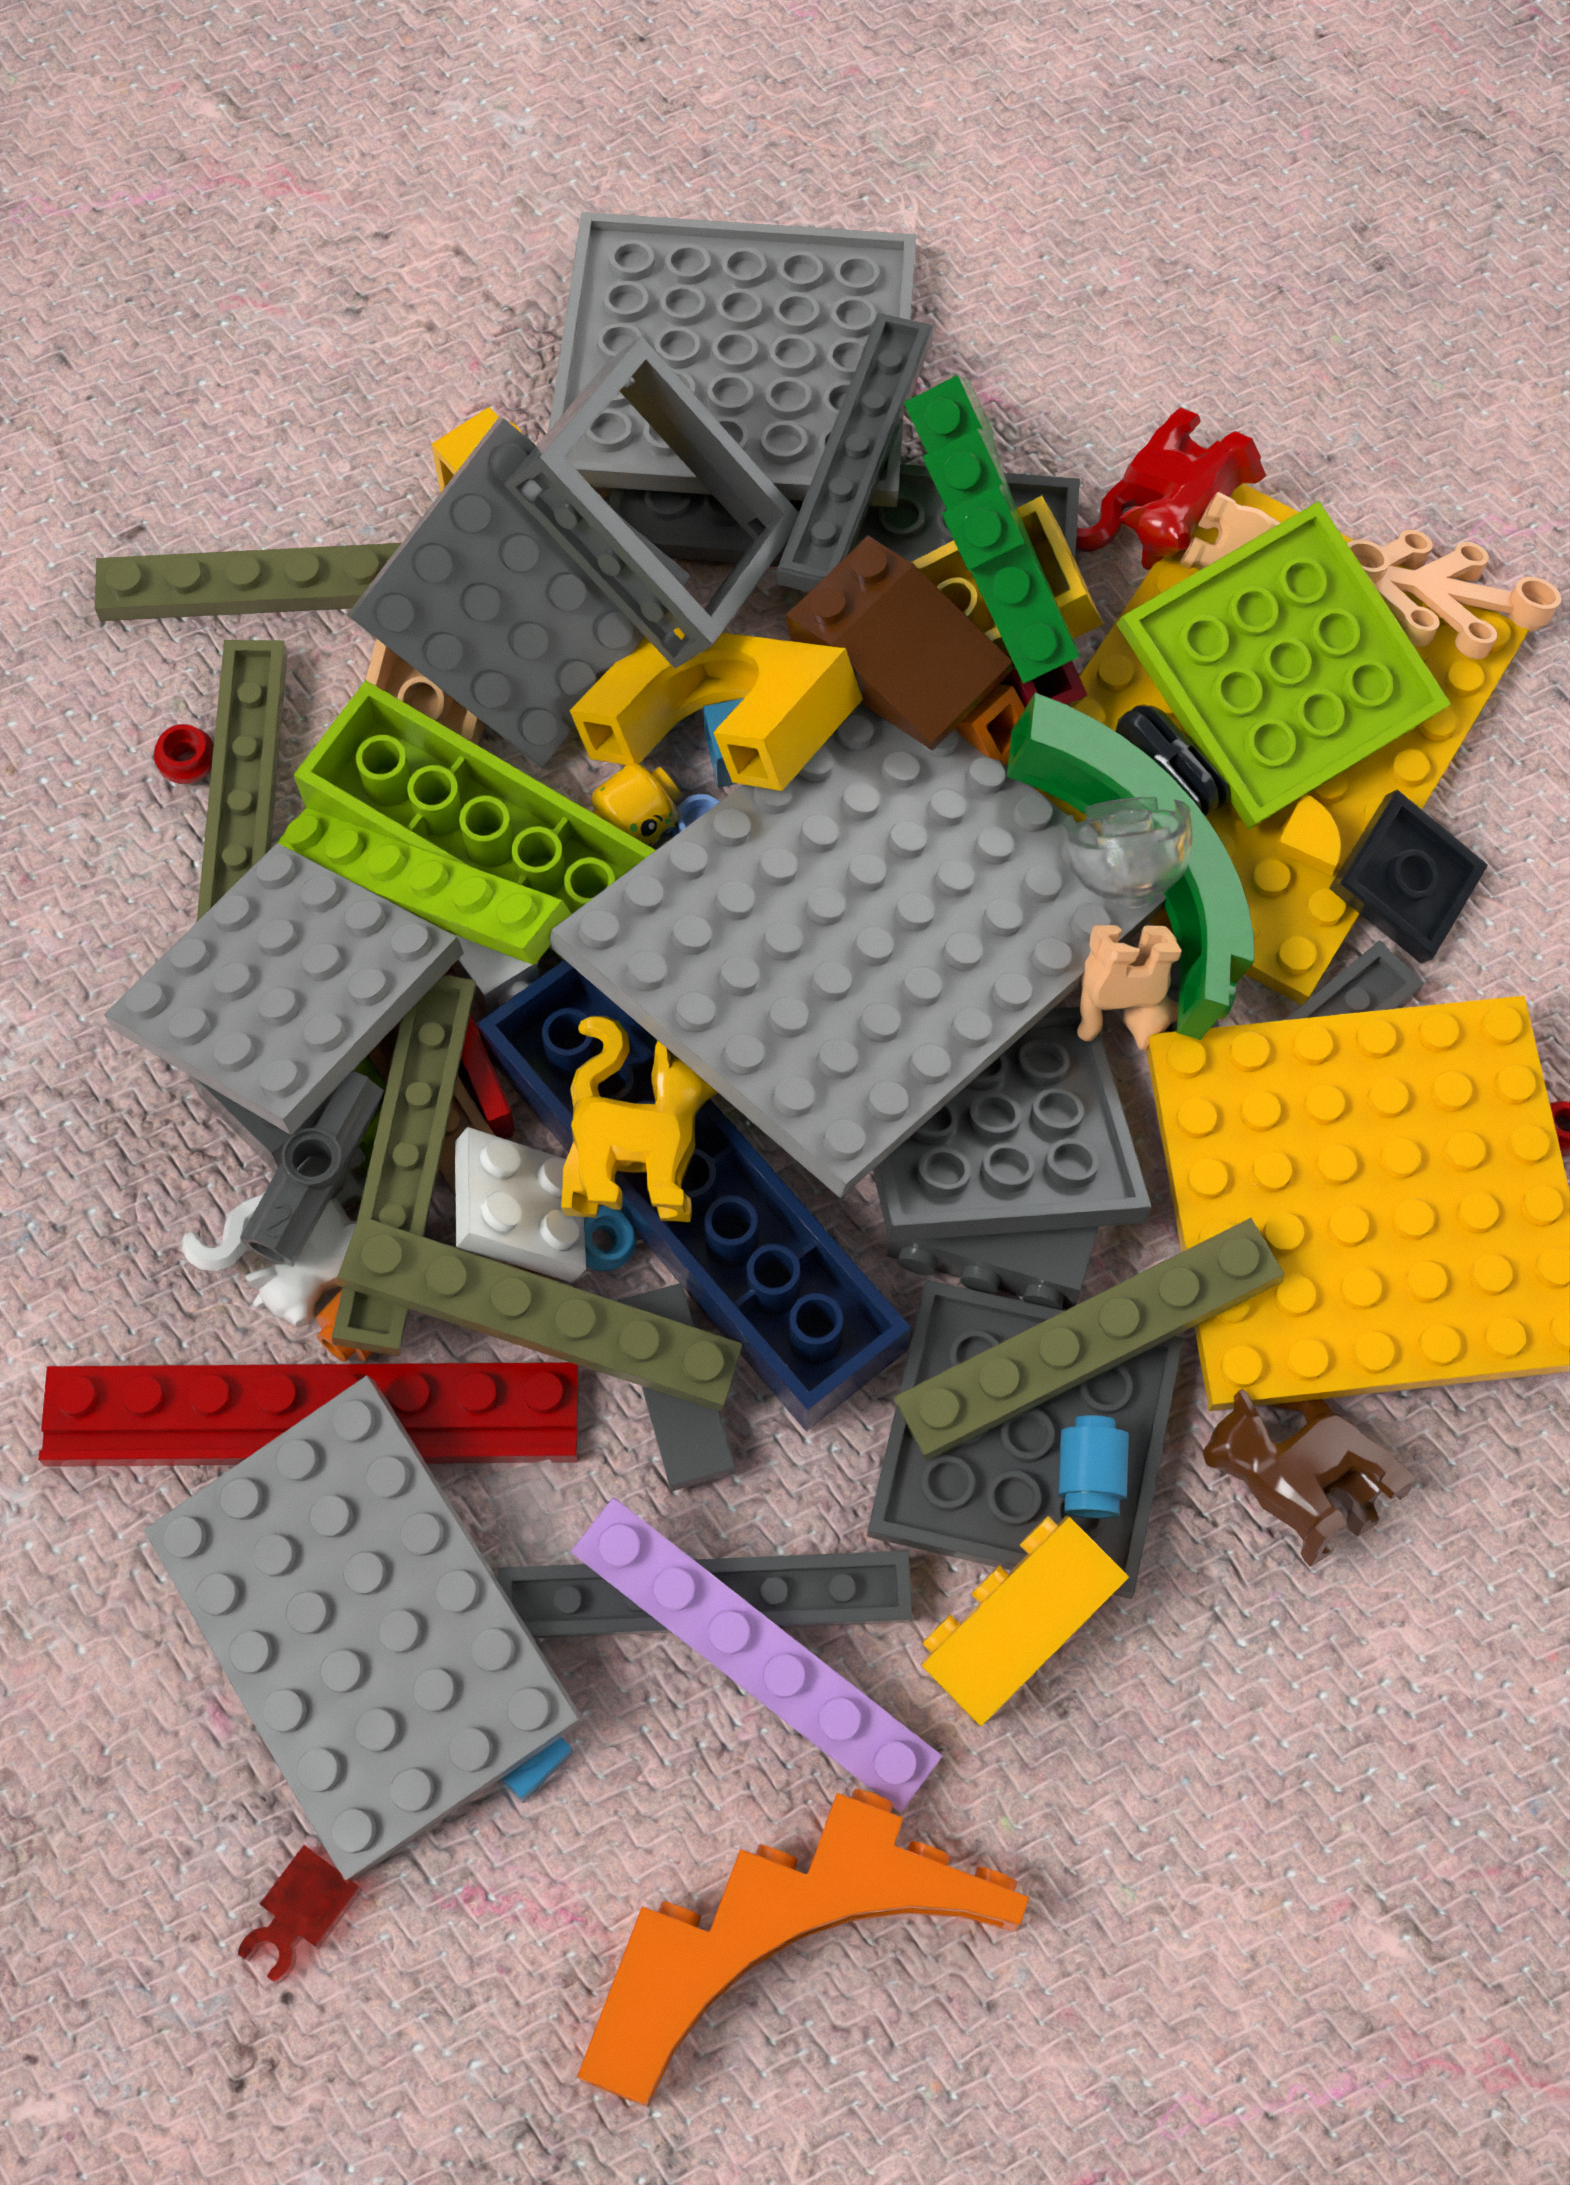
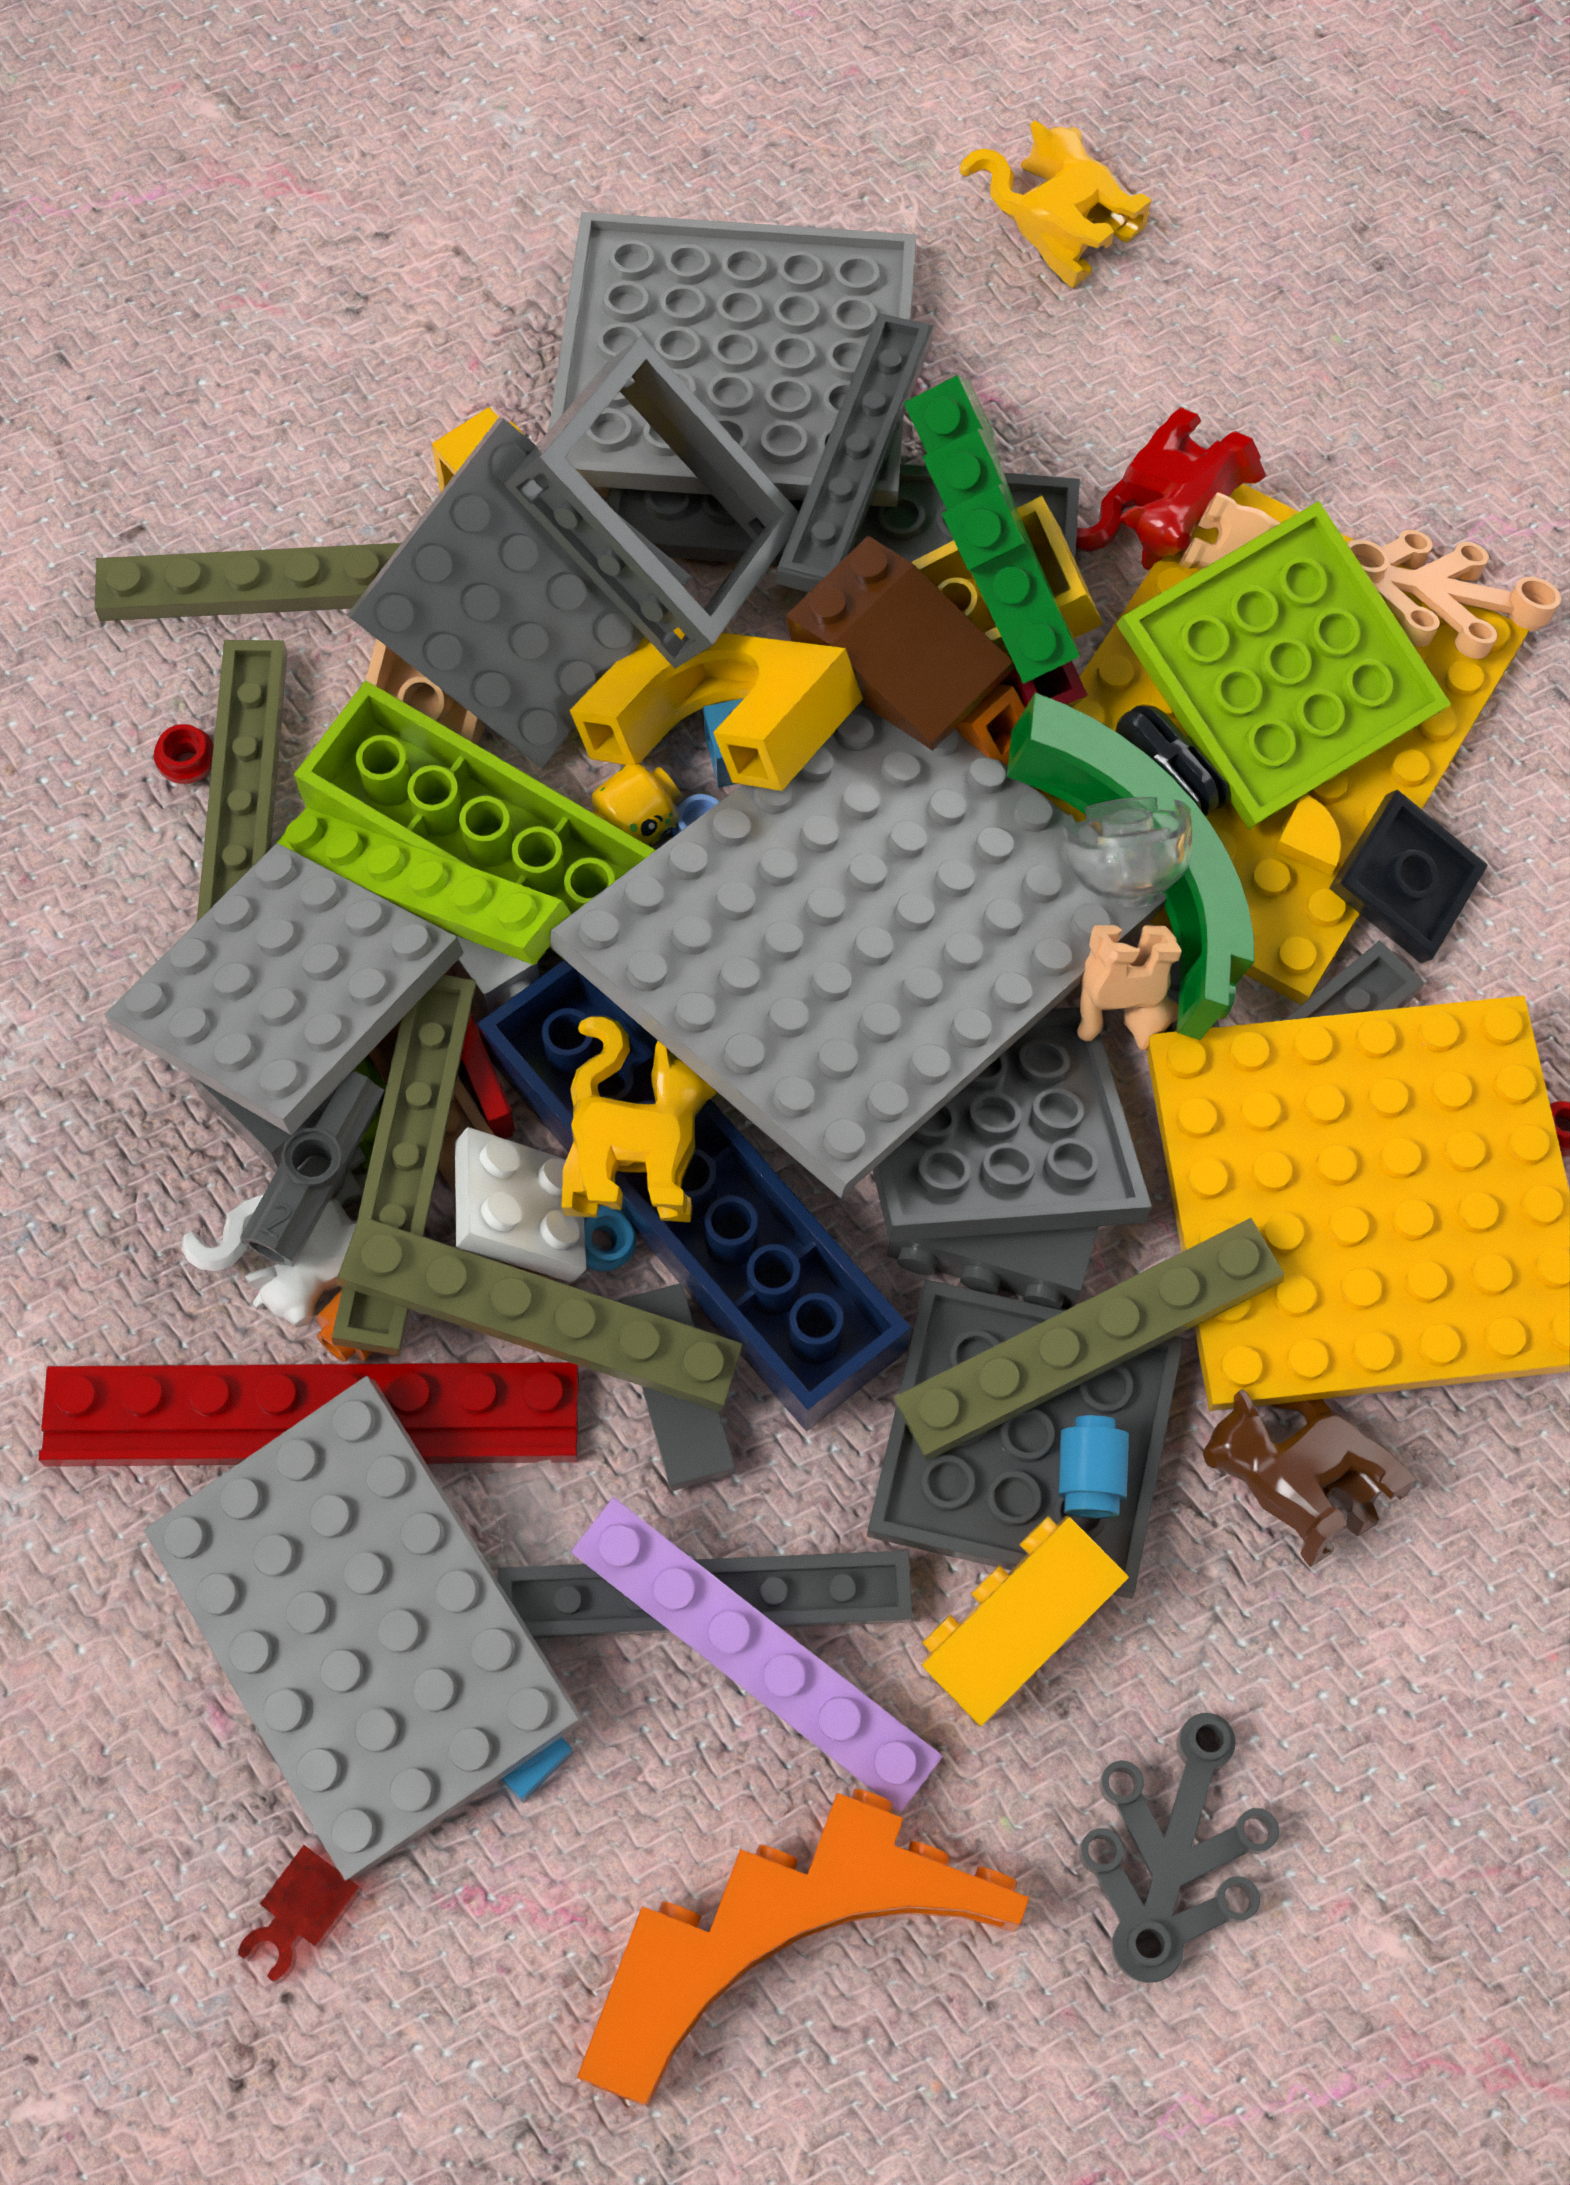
(1062, 209): none -> yellow animal
(1172, 1858): none -> dark grey plant

